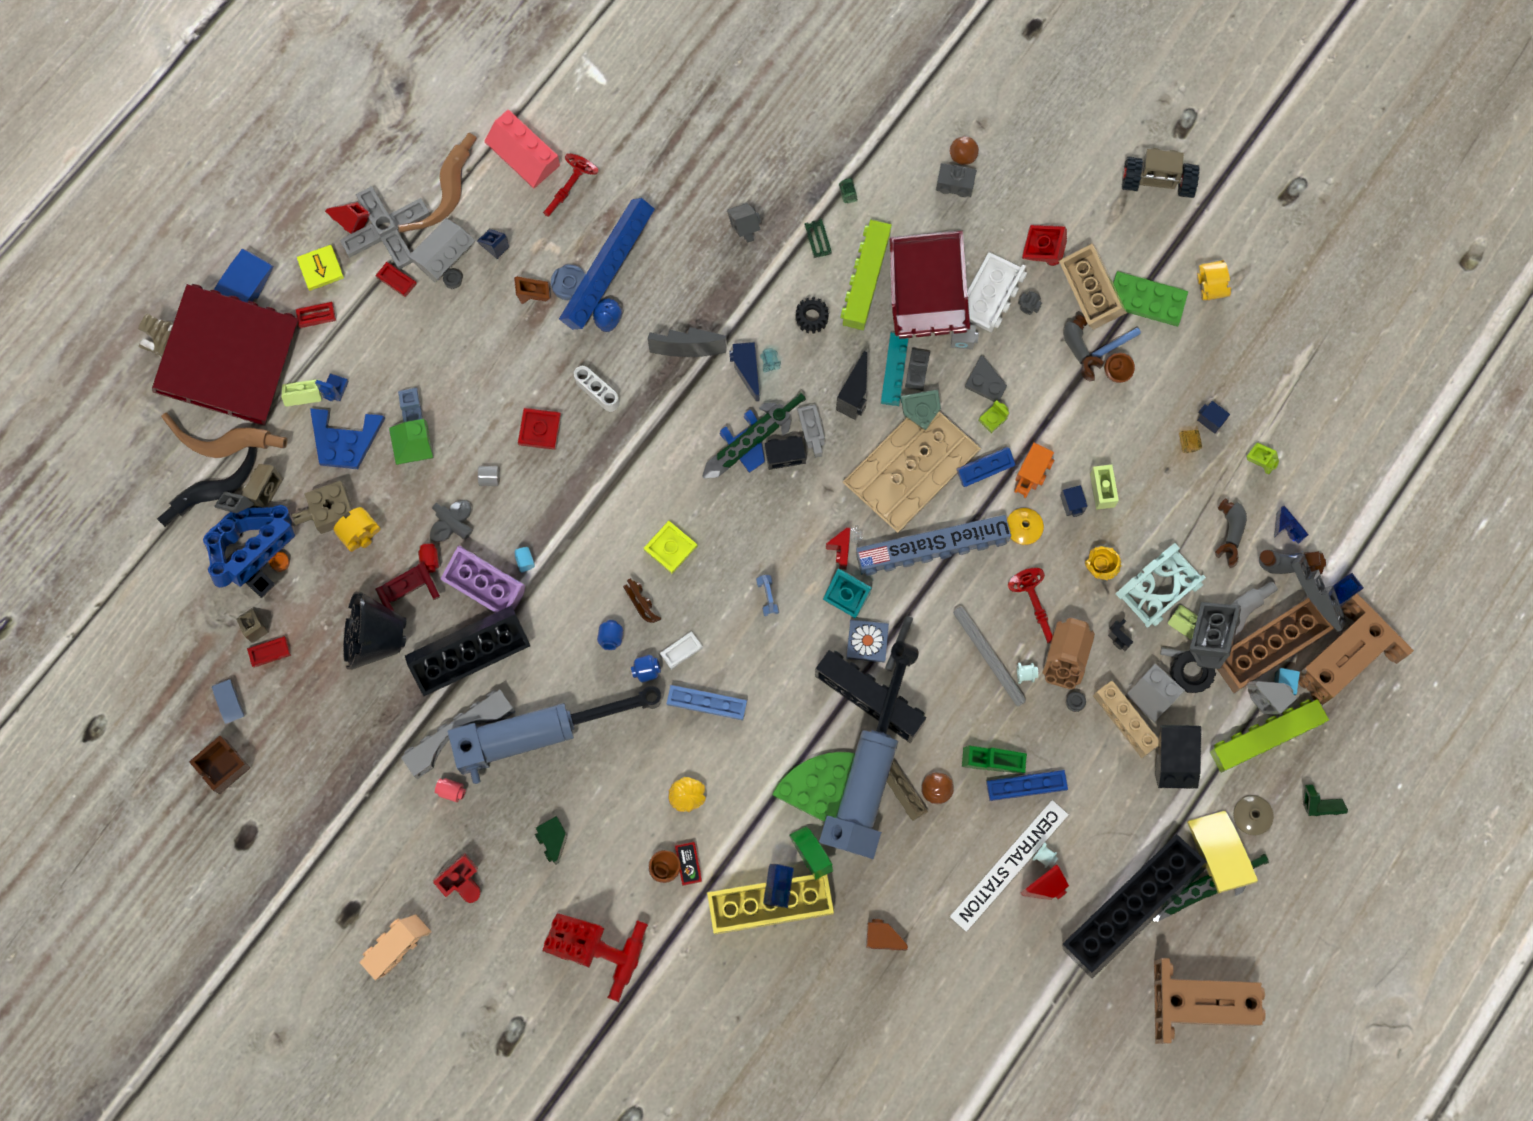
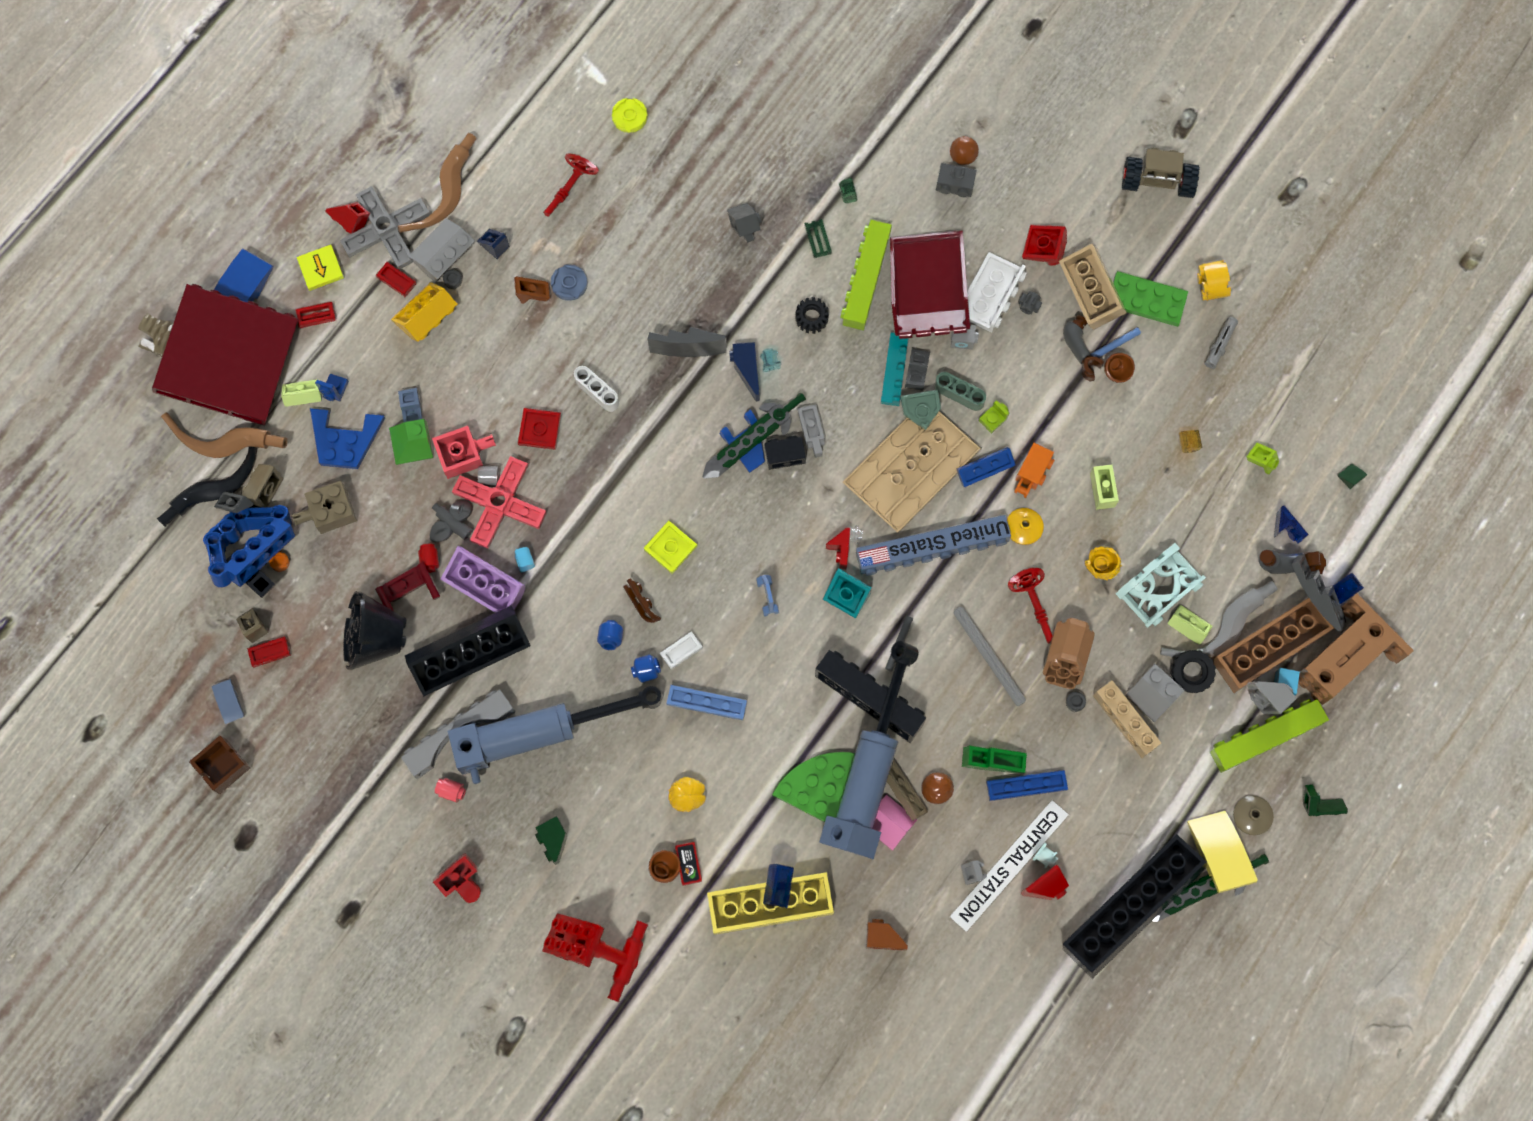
(356, 529): yellow brick -> none
(393, 946): light nougat wedge -> none
(424, 312): none -> yellow slope
(468, 458): none -> coral brick
(493, 514): none -> coral piece
(521, 149): coral slope -> none
(606, 264): blue brick -> none
(609, 317): blue piece -> none
(629, 115): none -> neon yellow tile
(811, 852): green slope -> none
(852, 396): black slope -> none
(867, 641): tile -> none
(892, 822): none -> bright pink slope
(956, 383): none -> sand green beam
(972, 872): none -> light grey tile
(986, 381): dark grey wing -> none
(1026, 673): light aqua brick -> none
(1074, 501): dark blue brick -> none
(1119, 639): black bracket -> none
(1179, 757): black slope -> none
(1203, 1002): medium nougat brick -> none
(1213, 359): none -> light grey pin
(1213, 416): dark blue brick -> none
(1214, 634): dark grey slope -> none
(1237, 521): piece -> none
(1352, 476): none -> dark green slope

